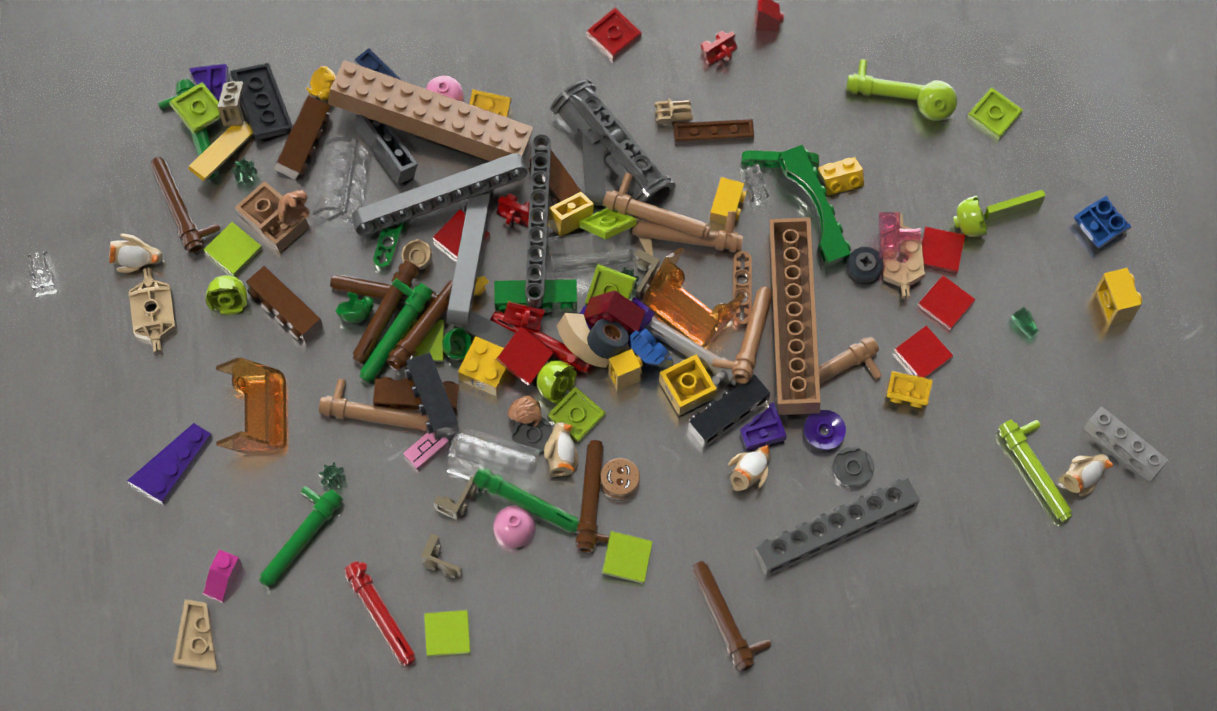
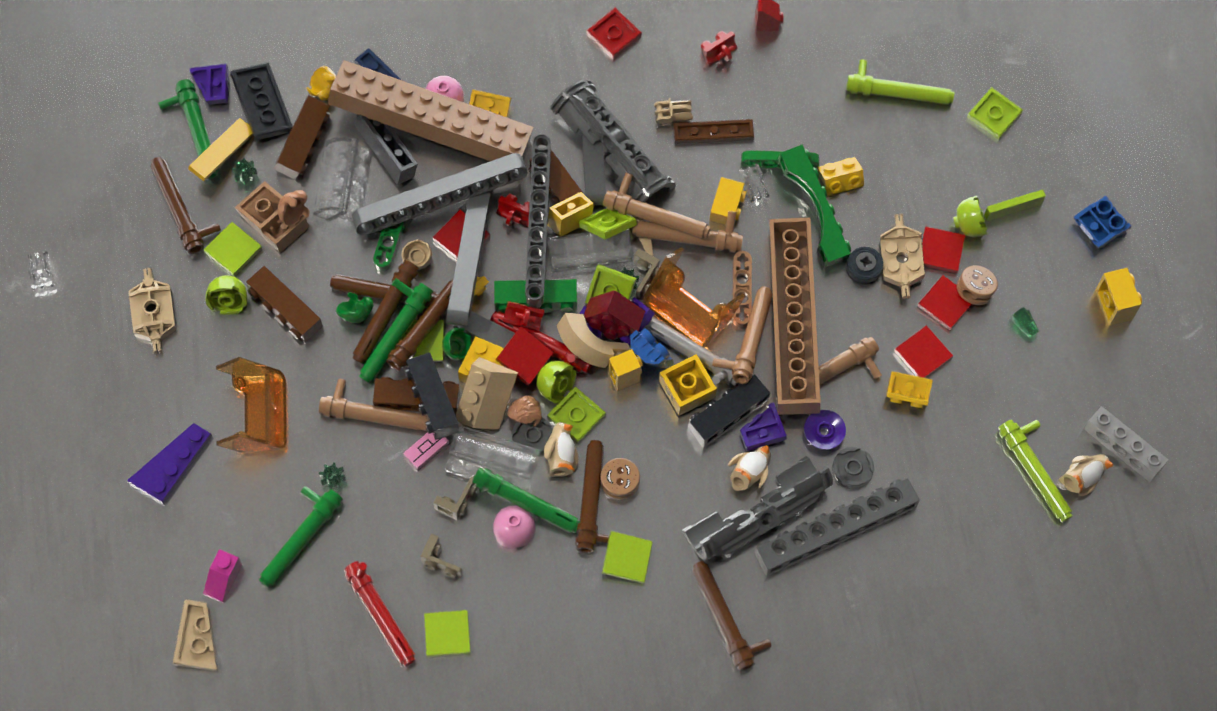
(132, 254): animal -> none
(196, 107): lime tile -> none
(229, 103): dark tan bracket -> none
(486, 395): none -> tan slope
(607, 338): black wheel -> none
(798, 489): none -> dark grey piece
(891, 235): clear pink brick -> none
(937, 101): lime cylinder -> none
(977, 285): none -> head

